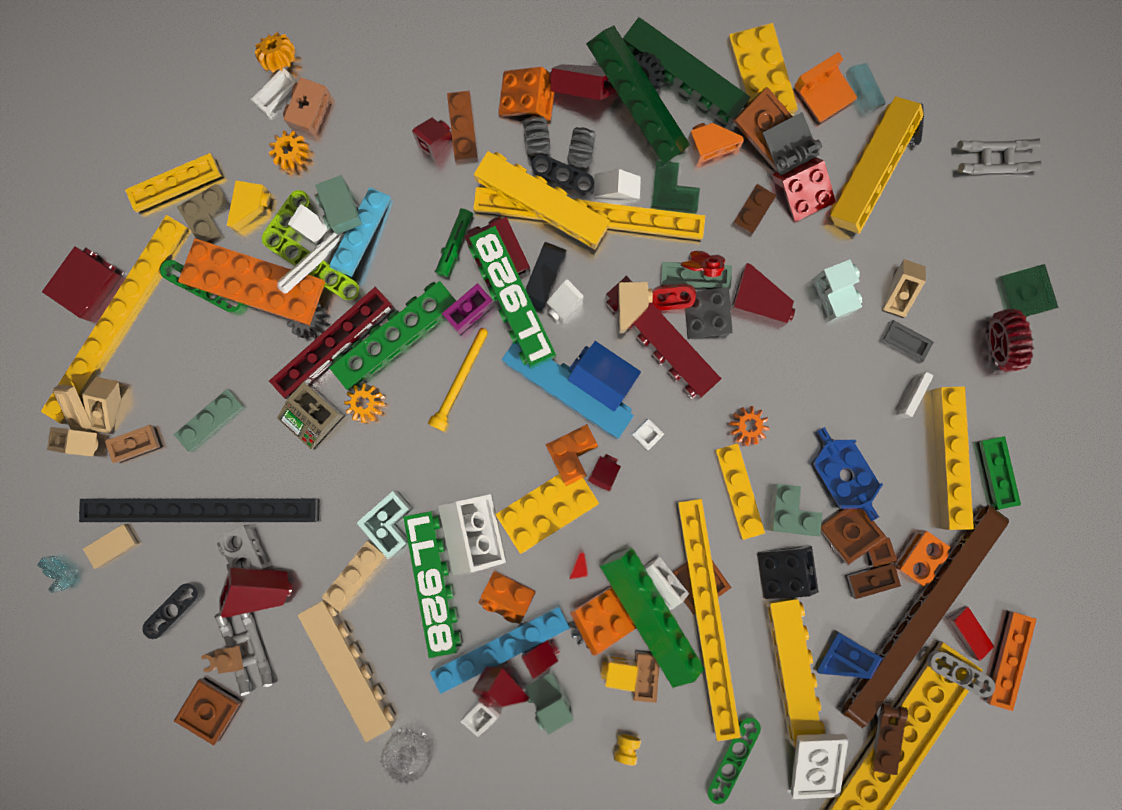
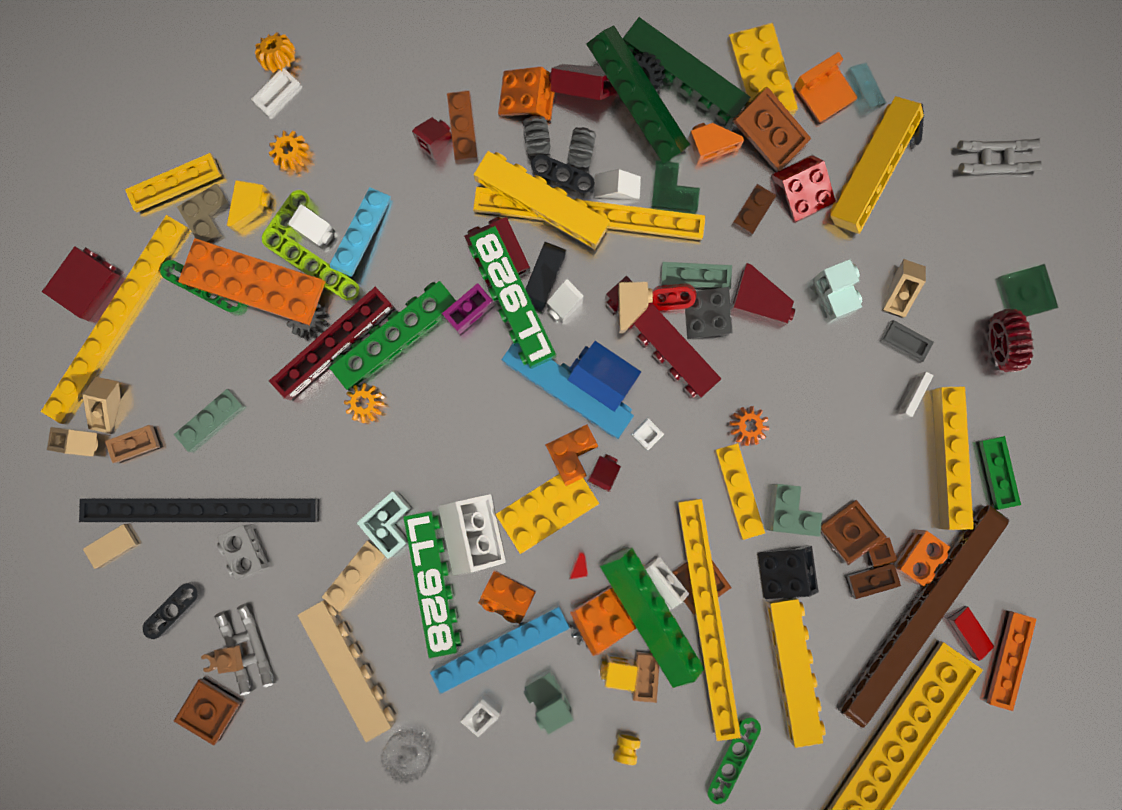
(56, 570): clear light blue bracket -> none
(72, 407): tan tile -> none
(253, 591): dark red slope -> none
(308, 117): nougat brick -> none
(308, 263): white axle -> none
(308, 415): dark tan slope -> none
(337, 204): sand green brick -> none
(439, 419): yellow piece -> none
(443, 268): green pin -> none
(498, 689): dark red slope -> none
(541, 657): dark red slope -> none
(701, 261): red plate -> none
(791, 143): dark grey hinge -> none
(818, 766): white plate -> none
(845, 455): blue plate -> none
(849, 659): blue wing -> none
(889, 739): reddish brown plate -> none
(970, 673): light grey beam -> none

